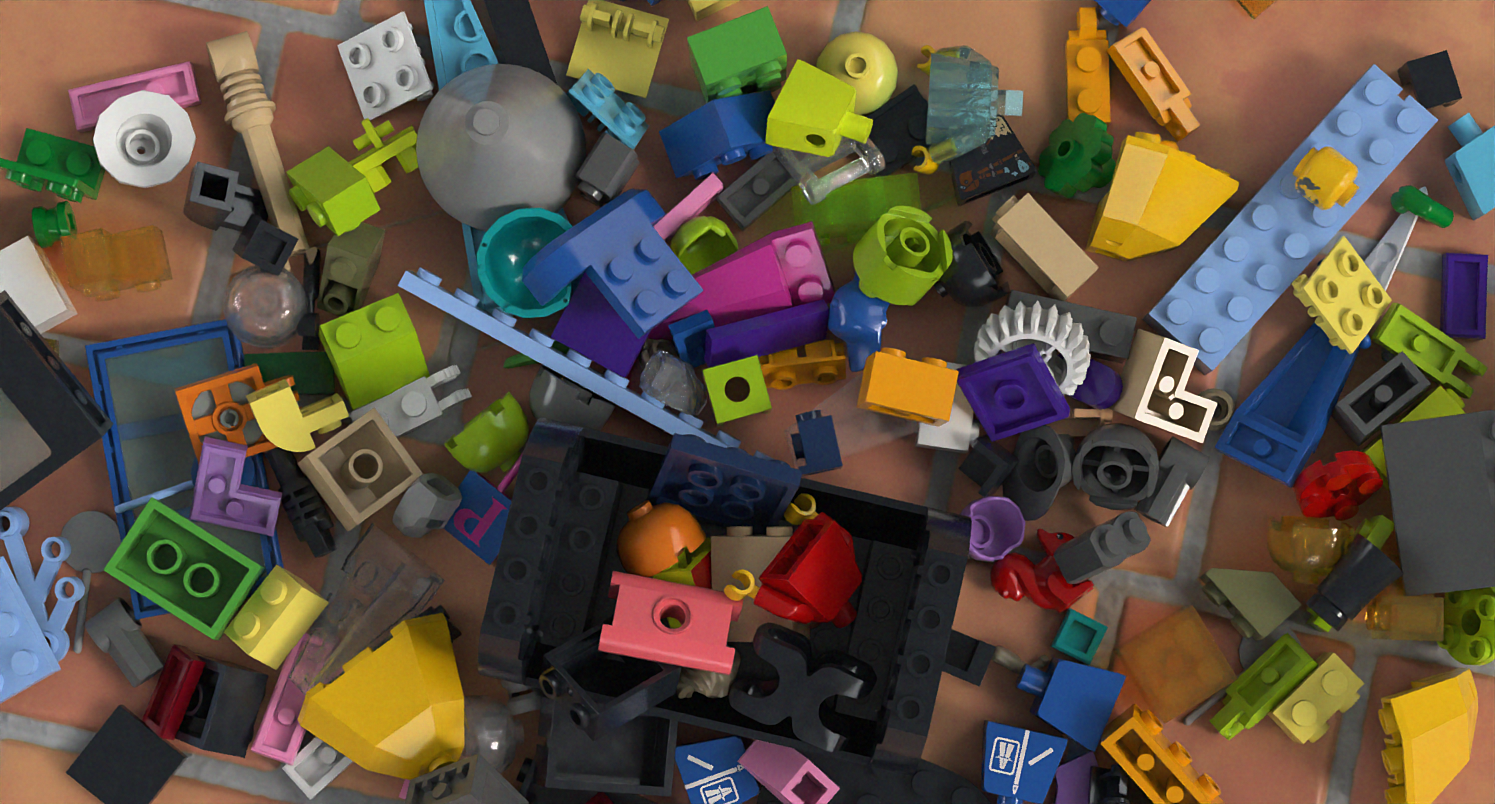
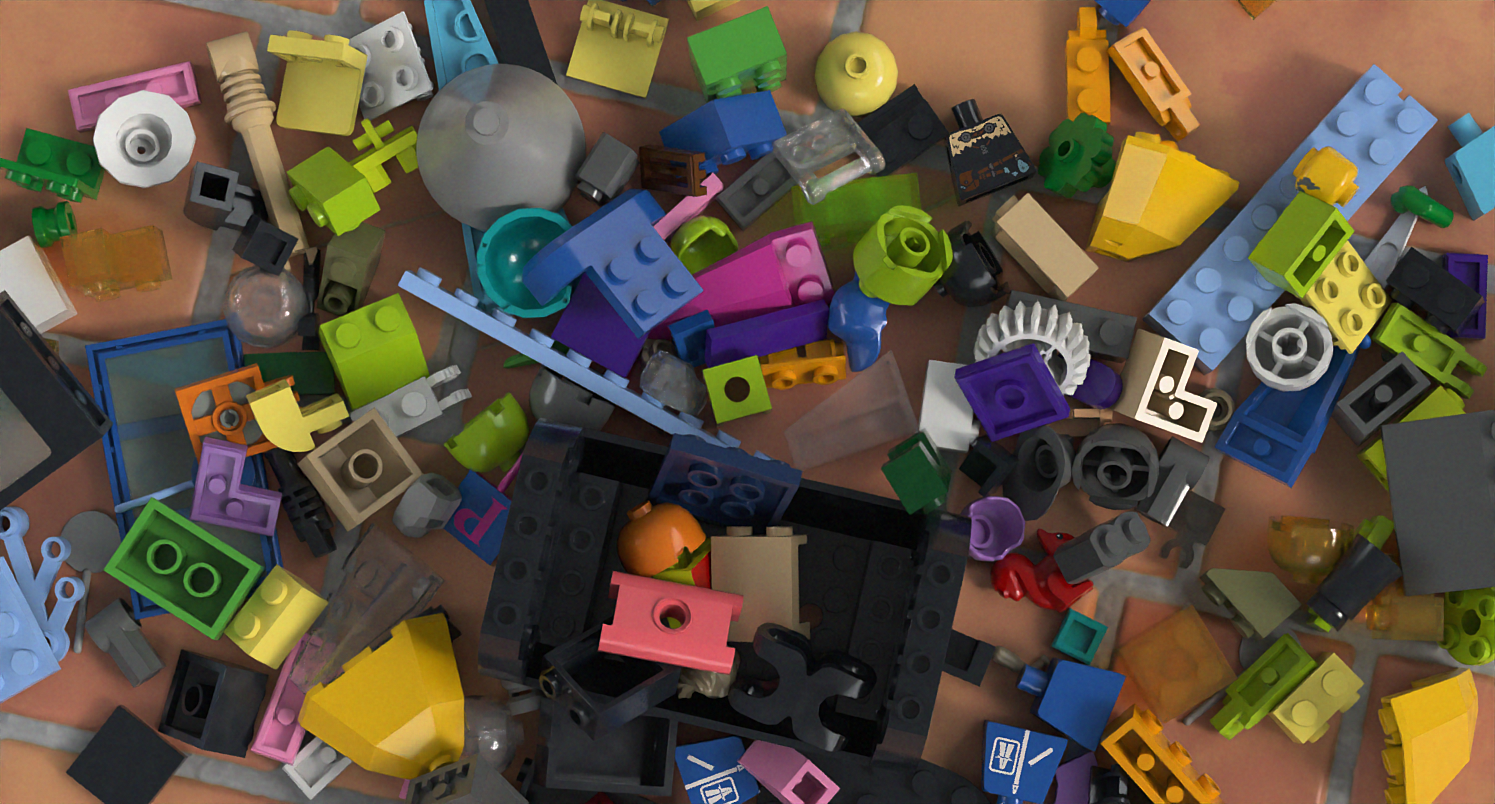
(173, 692): dark red tile -> none
(319, 83): none -> light yellow bracket
(597, 95): medium azure hinge -> none
(690, 171): none -> reddish brown tile
(809, 574): red torso -> none
(815, 113): neon yellow torso -> none
(816, 443): dark blue brick -> none
(908, 387): light orange brick -> none
(918, 473): none -> dark green arch
(961, 104): clear light blue torso -> none
(1193, 523): none -> clear smoke plate
(1289, 347): none -> white cylinder
(1301, 239): none -> lime brick
(1337, 486): red plate -> none
(1431, 80): black panel -> none
(1434, 291): none -> black brick

